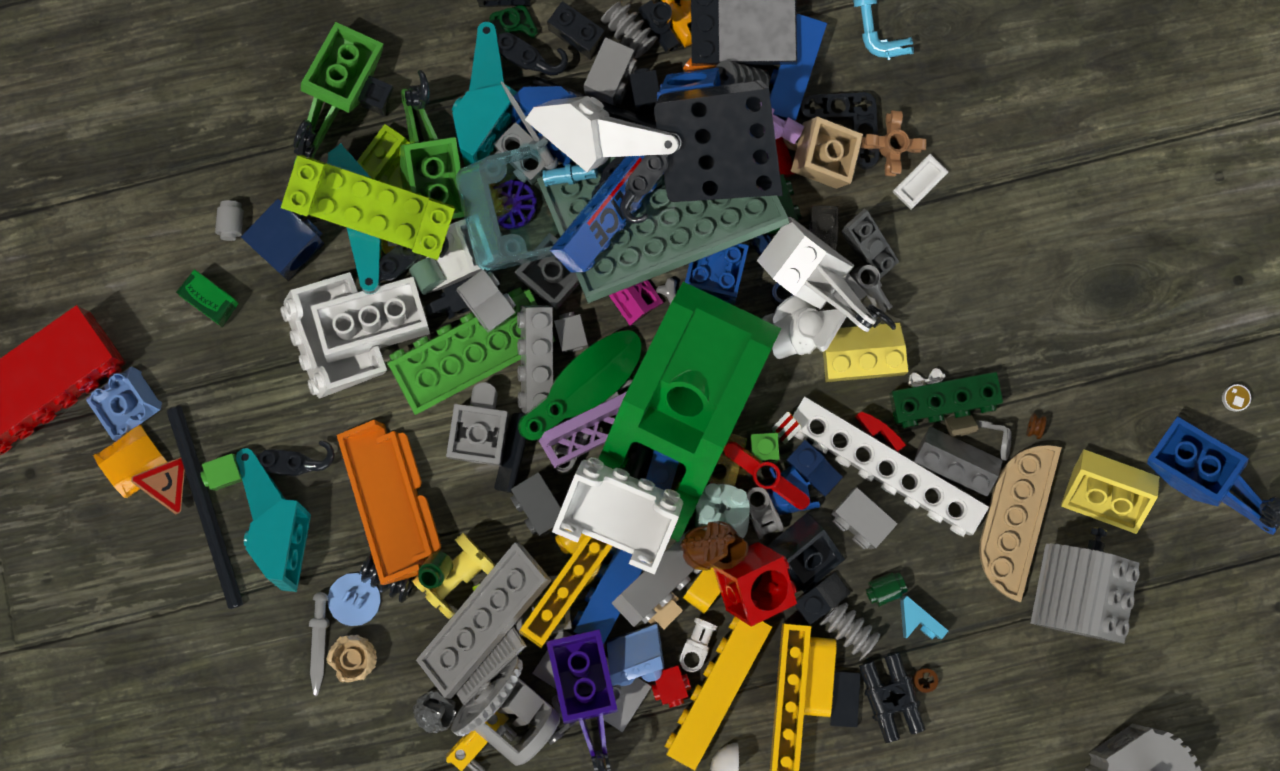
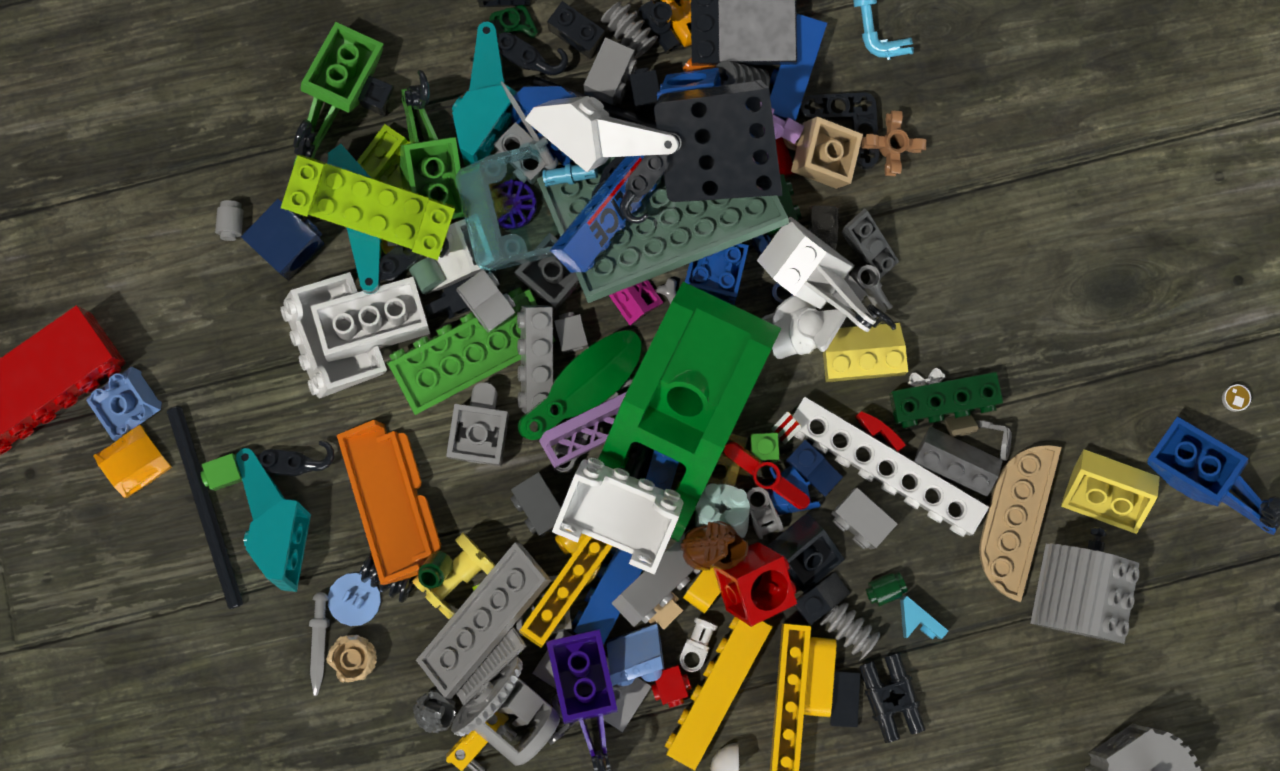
(163, 484): piece -> none
(207, 298): piece -> none
(512, 456): black slope -> none
(920, 181): white tile -> none
(931, 686): reddish brown bush -> none
(1036, 426): reddish brown bush -> none

